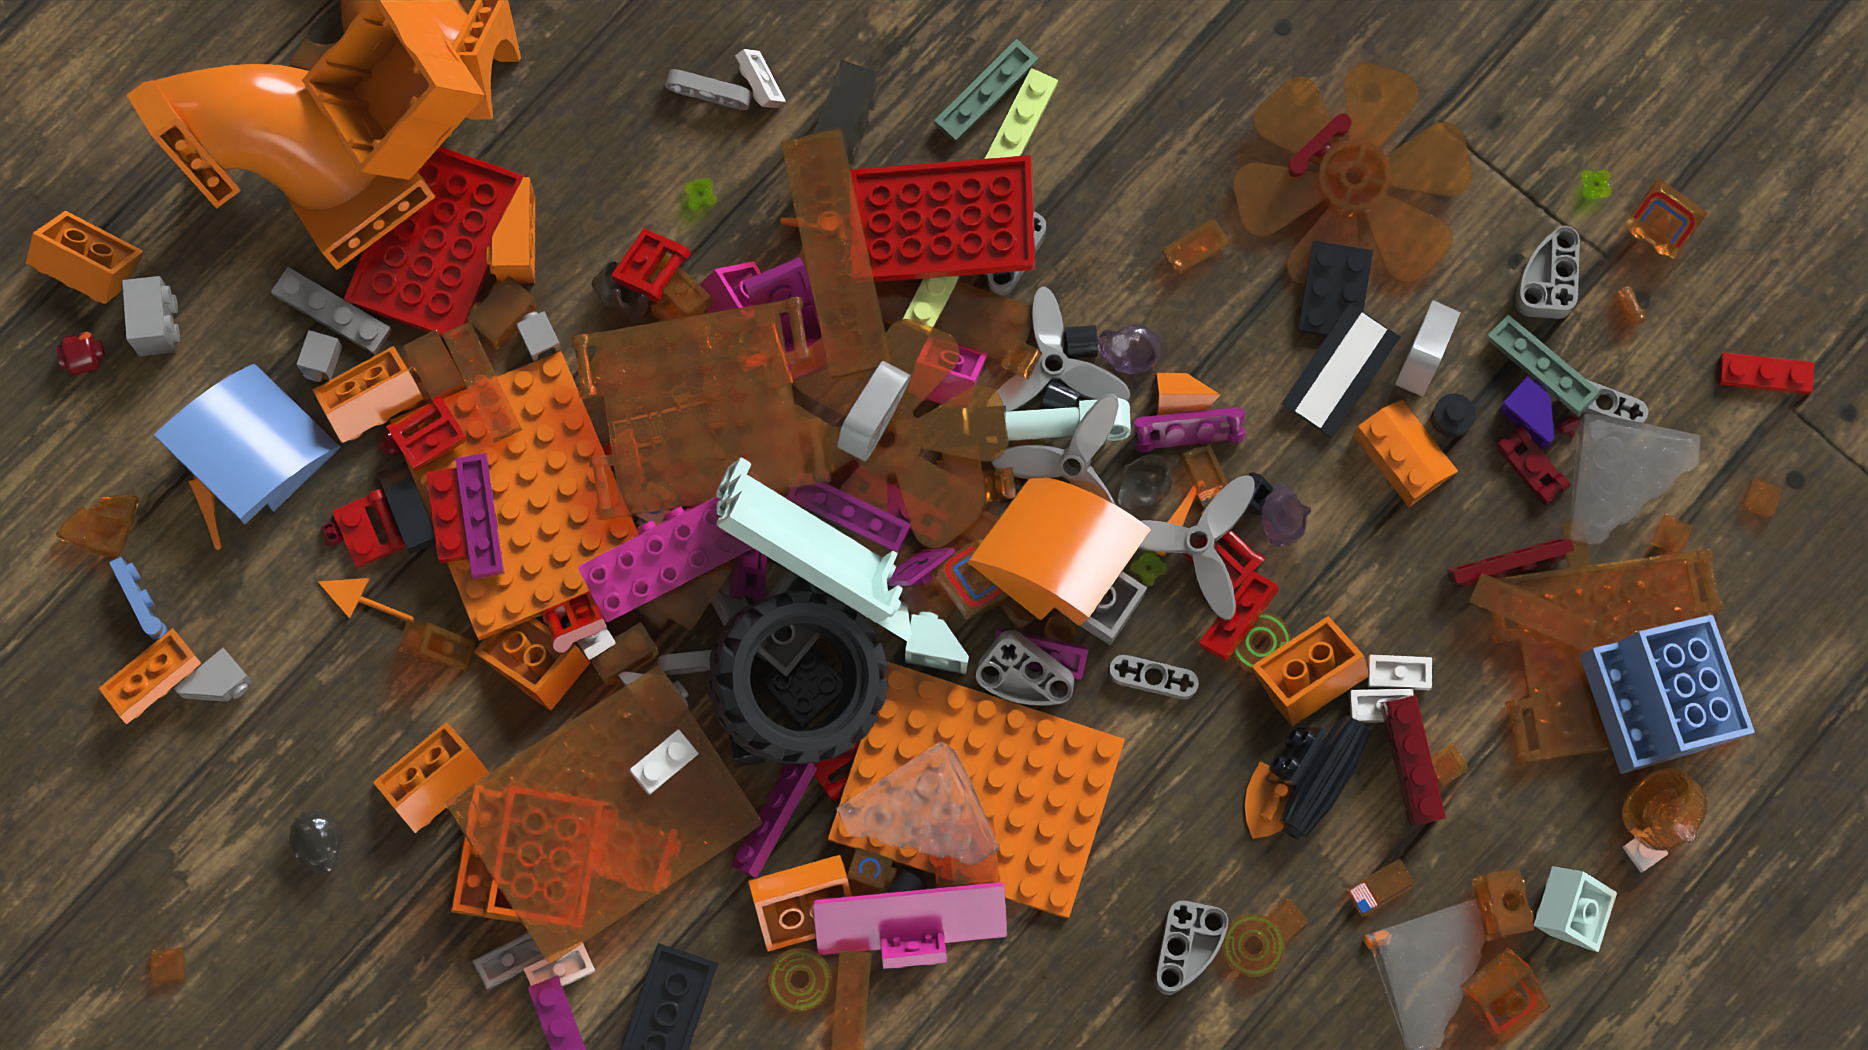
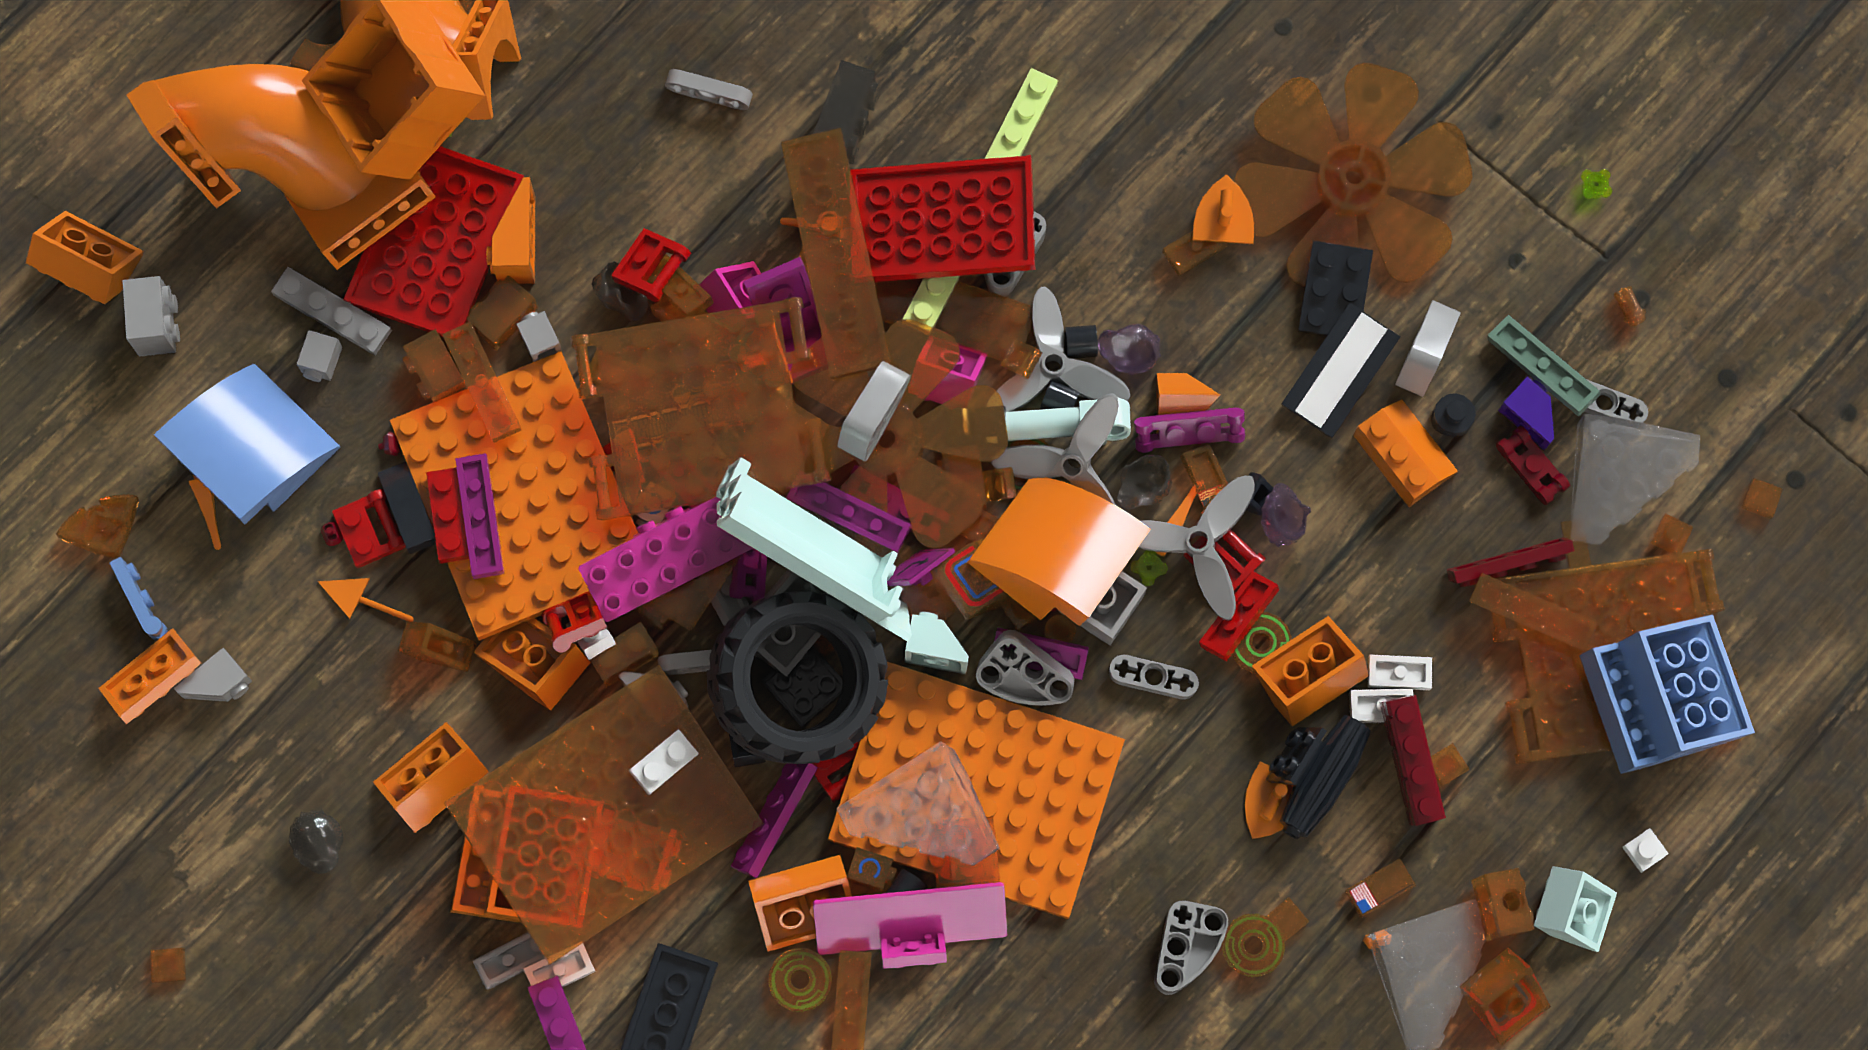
(80, 353): dark red head -> none
(368, 394): orange slope -> none
(430, 441): red plate -> none
(700, 185): clear neon green plate -> none
(760, 78): white plate -> none
(986, 91): sand green plate -> none
(1224, 215): none -> orange shield
(1319, 145): dark red plate -> none
(1544, 283): light grey beam -> none
(1567, 425): dark red rock -> none
(1665, 219): clear orange slope -> none
(1675, 819): clear orange piece -> none
(1766, 373): red plate -> none

